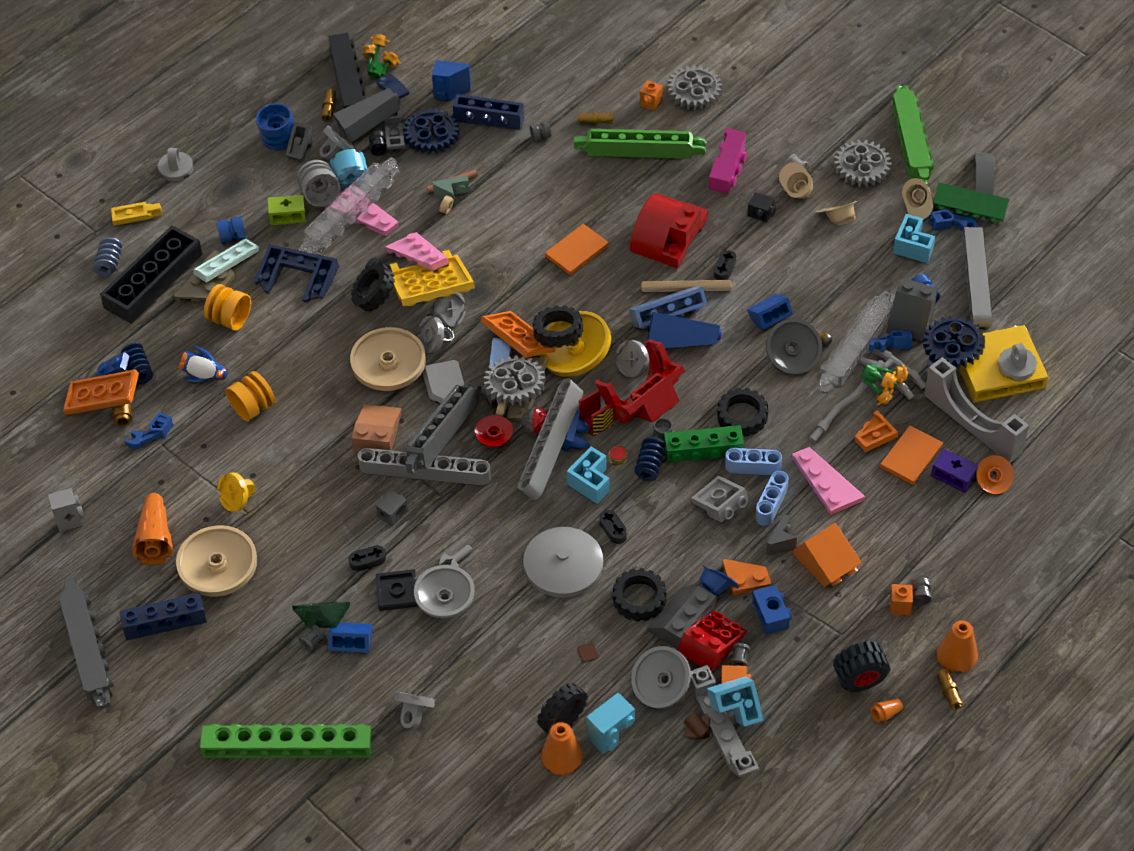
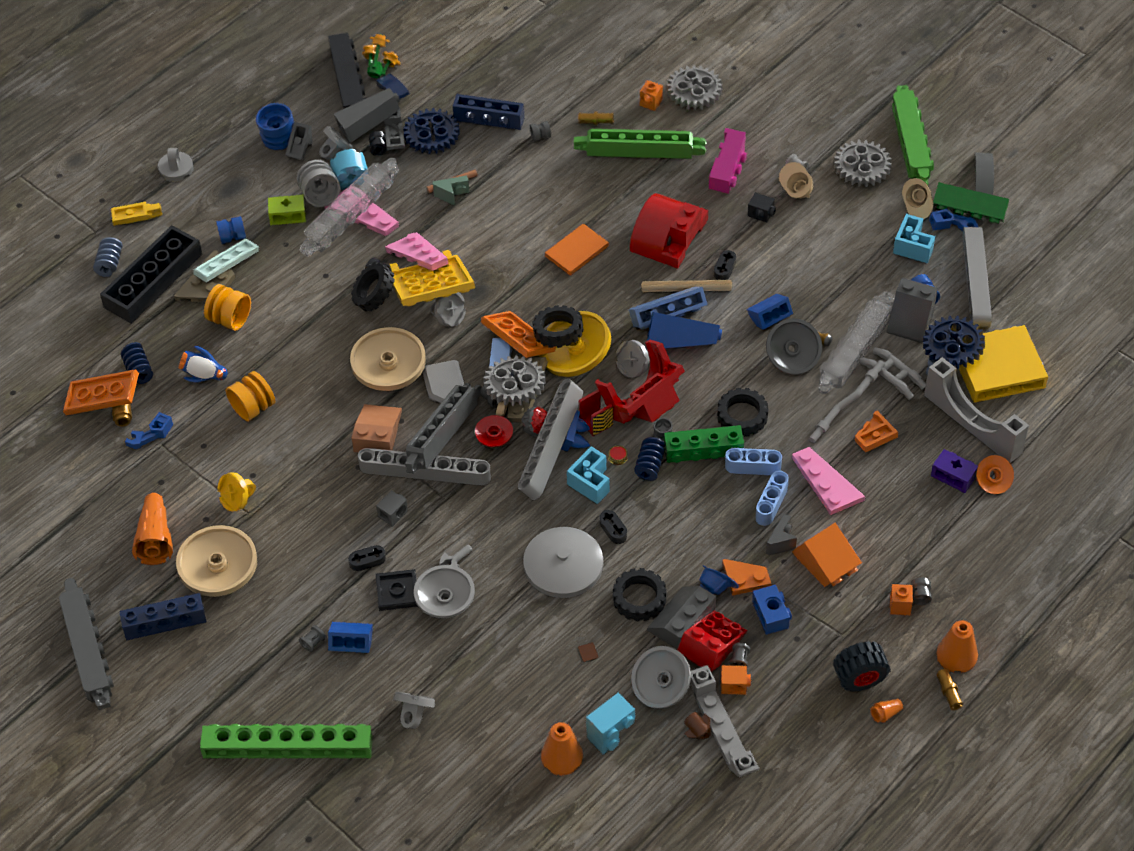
(66, 509): light grey brick -> none
(114, 365): blue plate -> none
(277, 257): dark blue wedge -> none
(322, 614): clear green slope -> none
(328, 105): pearl gold pin -> none
(433, 334): light grey tile -> none
(446, 204): tan tile -> none
(450, 79): blue slope -> none
(562, 707): black tyre -> none
(721, 498): light grey plate -> none
(739, 696): medium azure brick -> none
(841, 214): tan piece -> none
(871, 373): plant -> none
(896, 340): blue piece -> none
(911, 455): orange tile -> none
(1017, 362): light grey tile -> none

